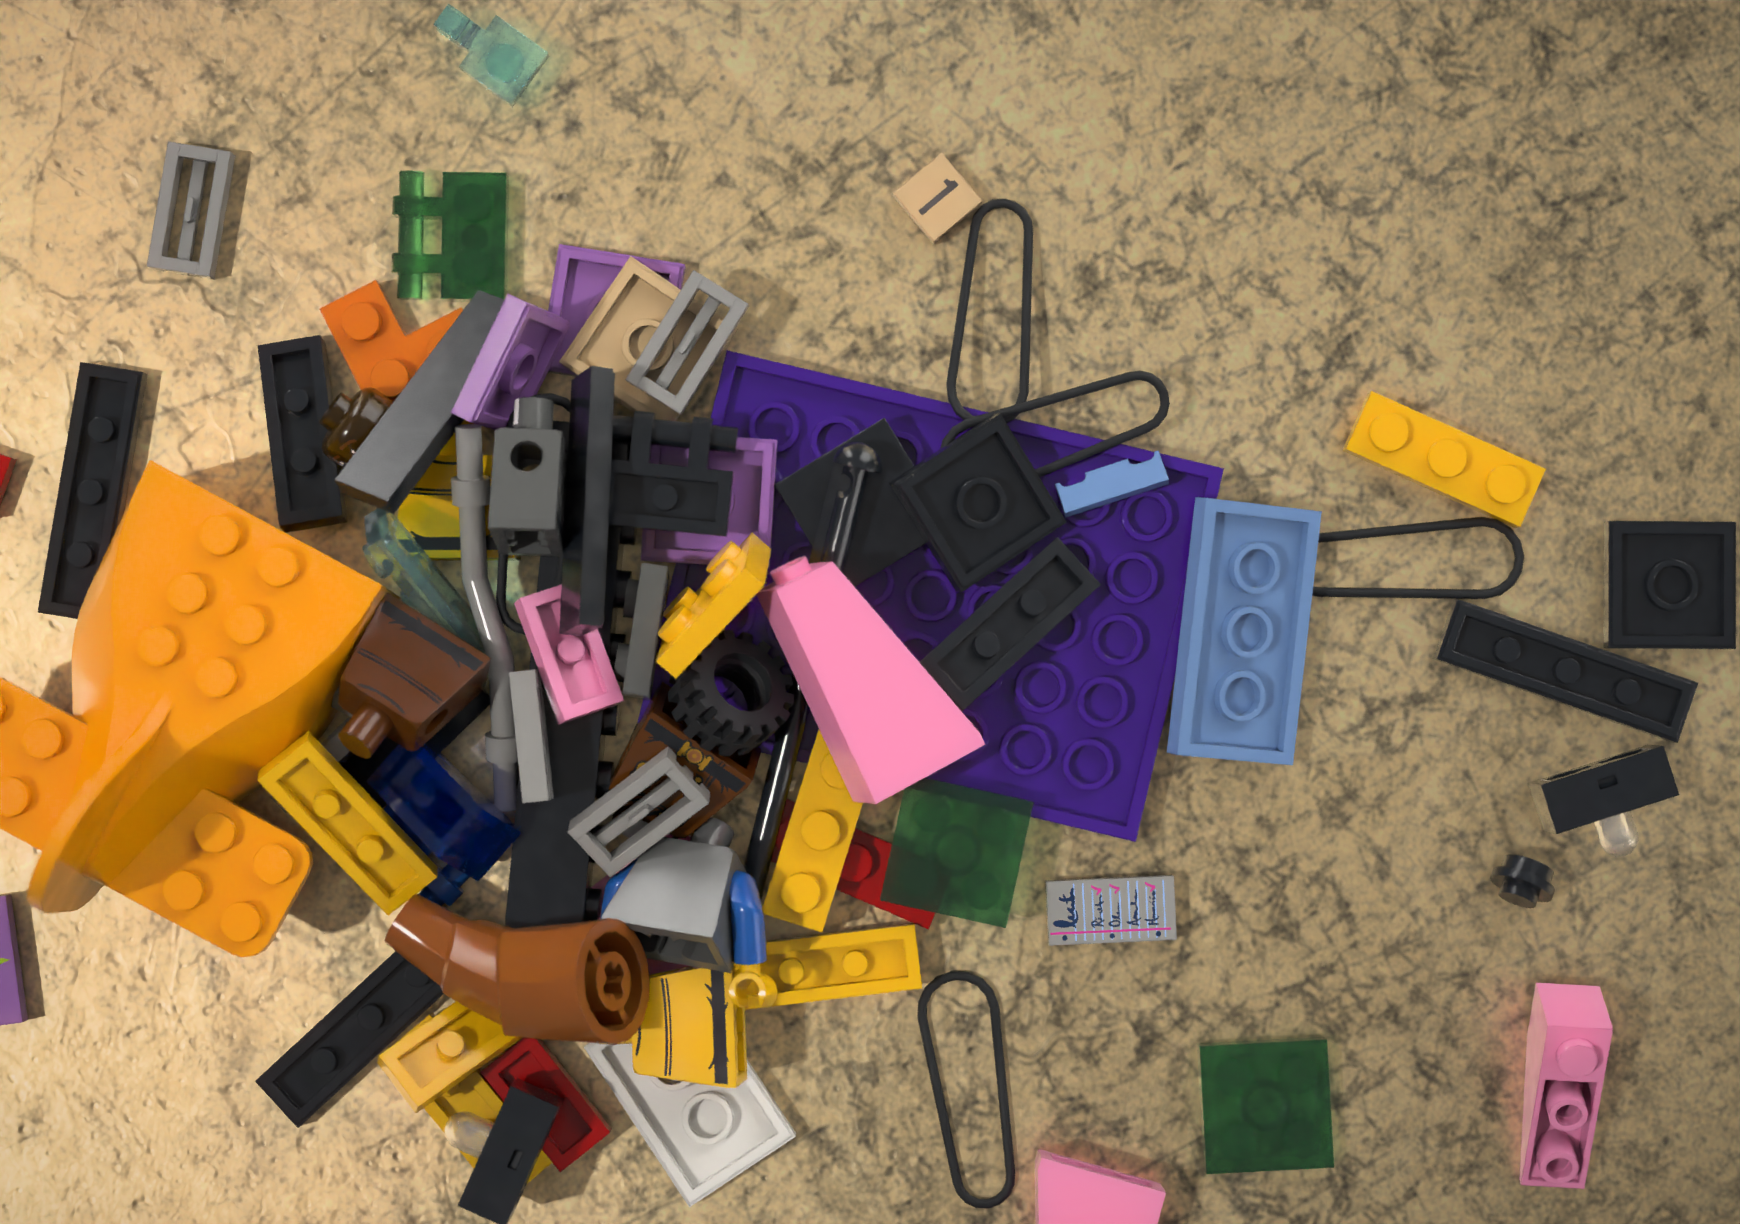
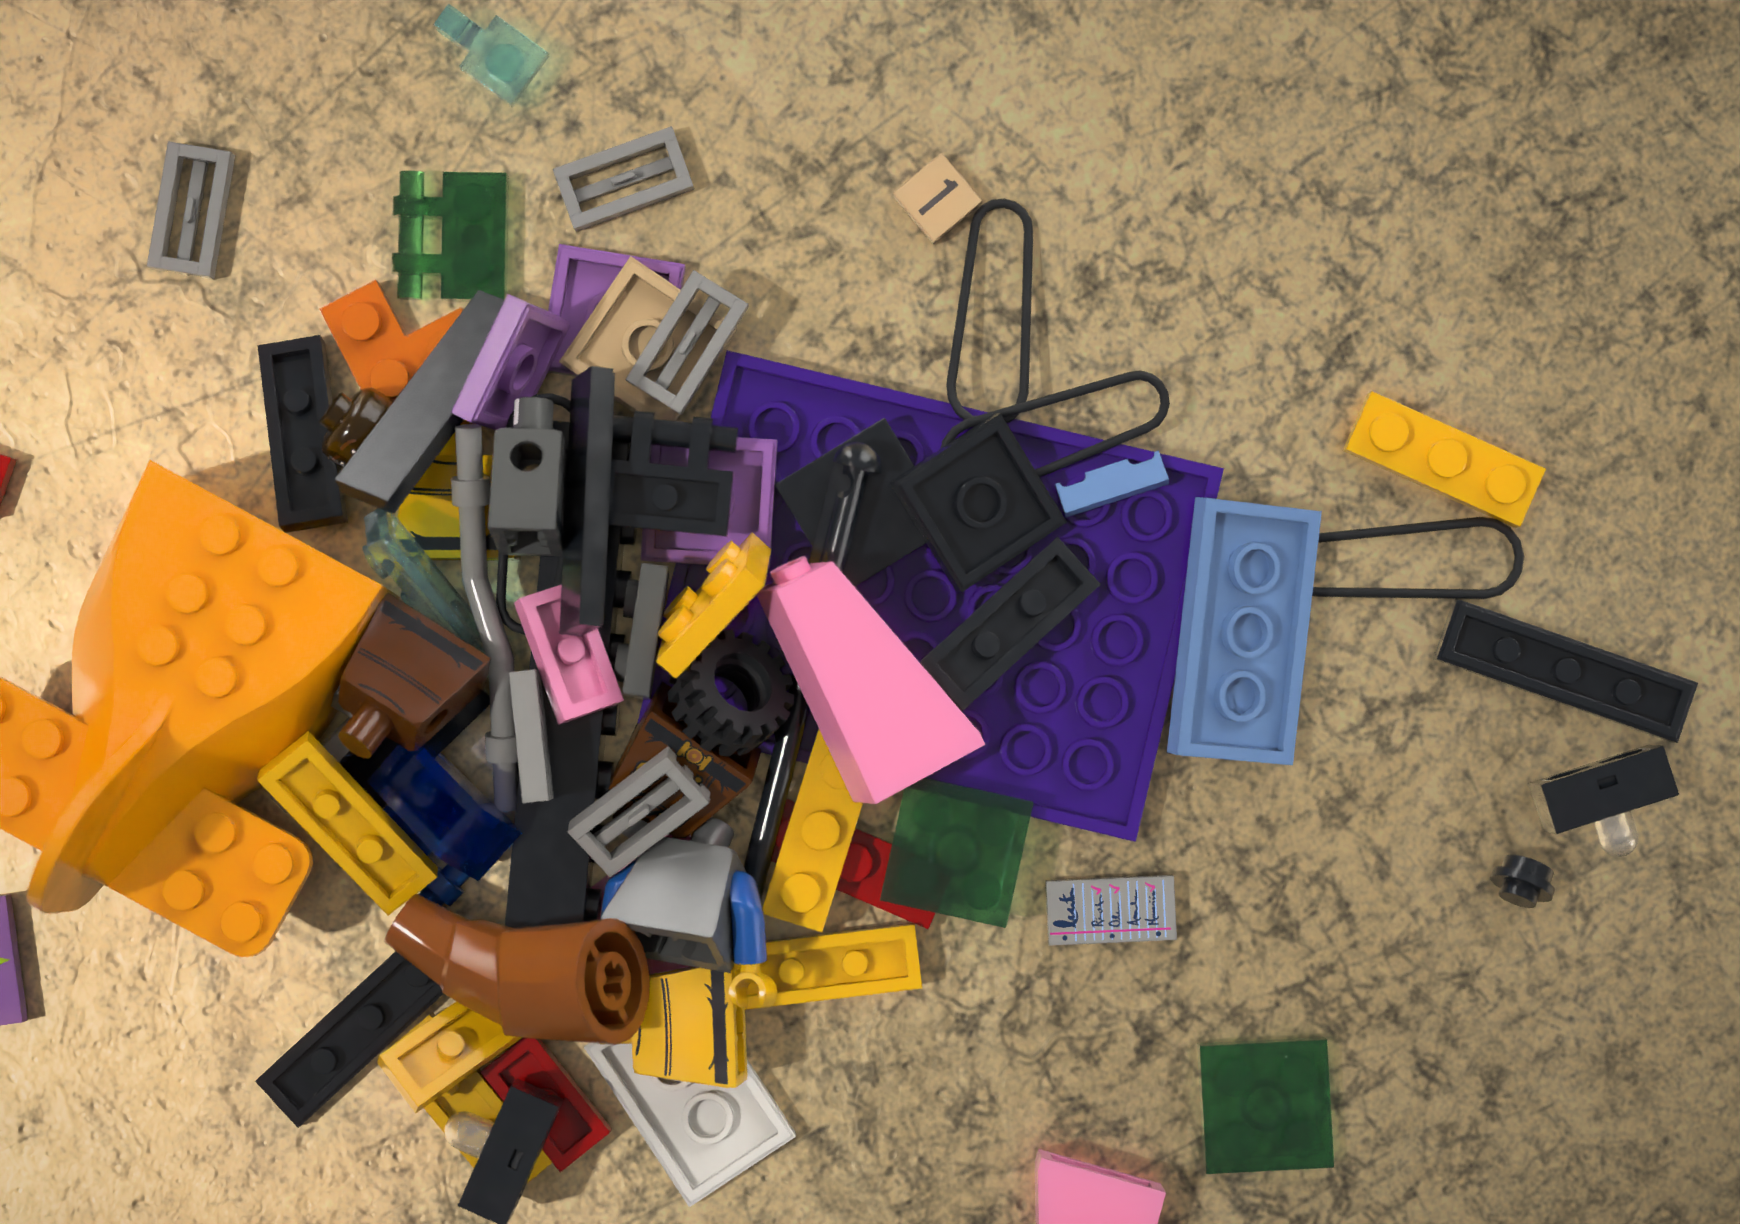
(91, 482): black tile -> none
(630, 203): none -> light grey tile
(1001, 1086): black piece -> none
(1563, 1083): bright pink slope -> none
(1669, 585): black tile -> none

